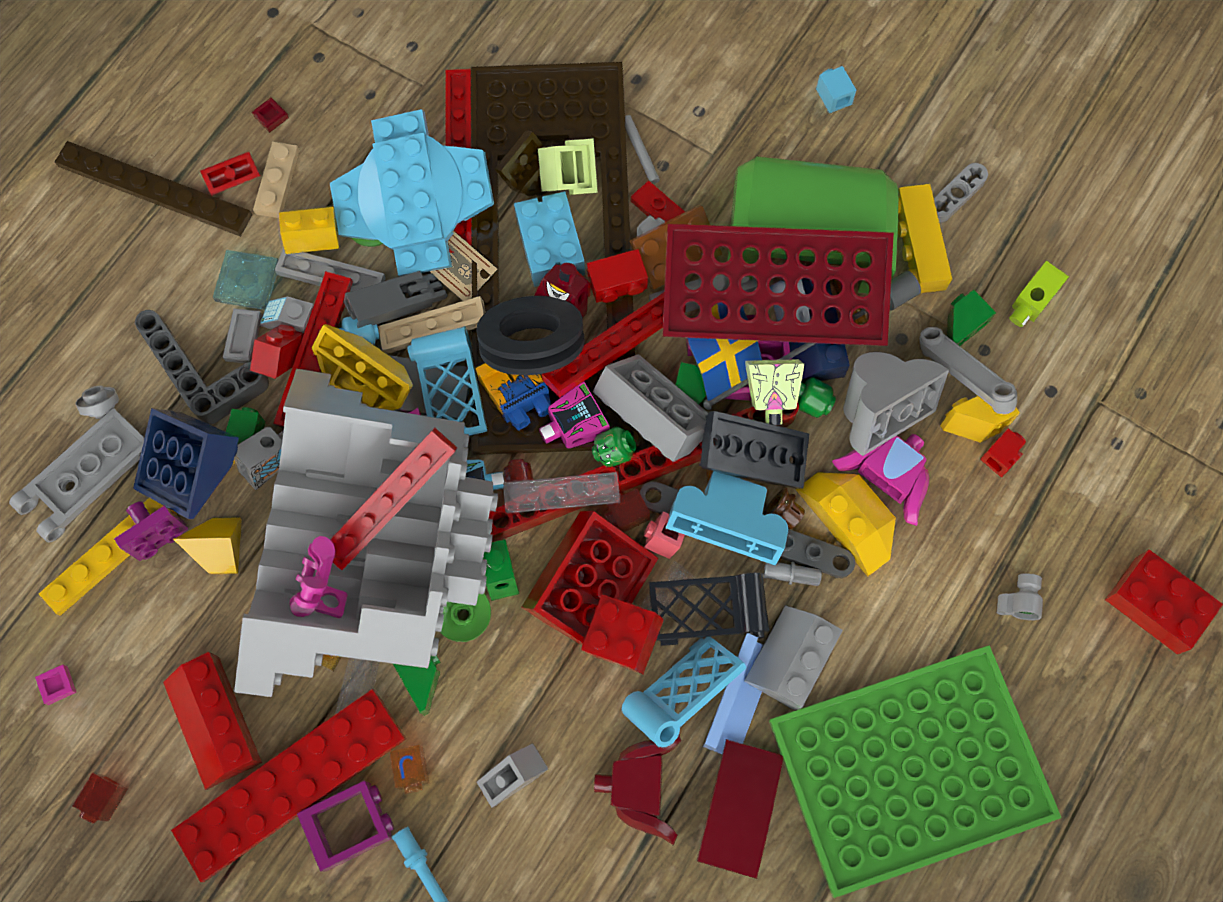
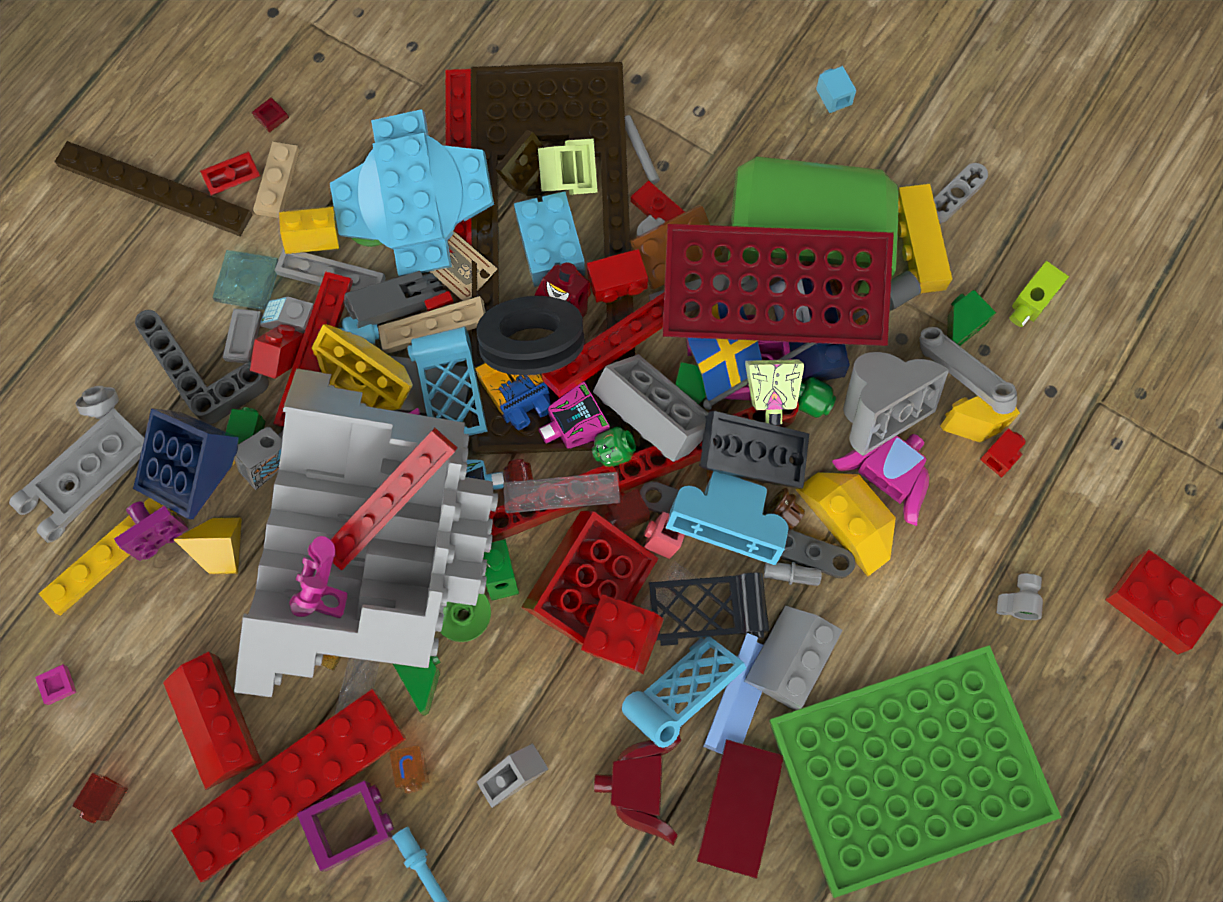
(439, 301): none -> red tile

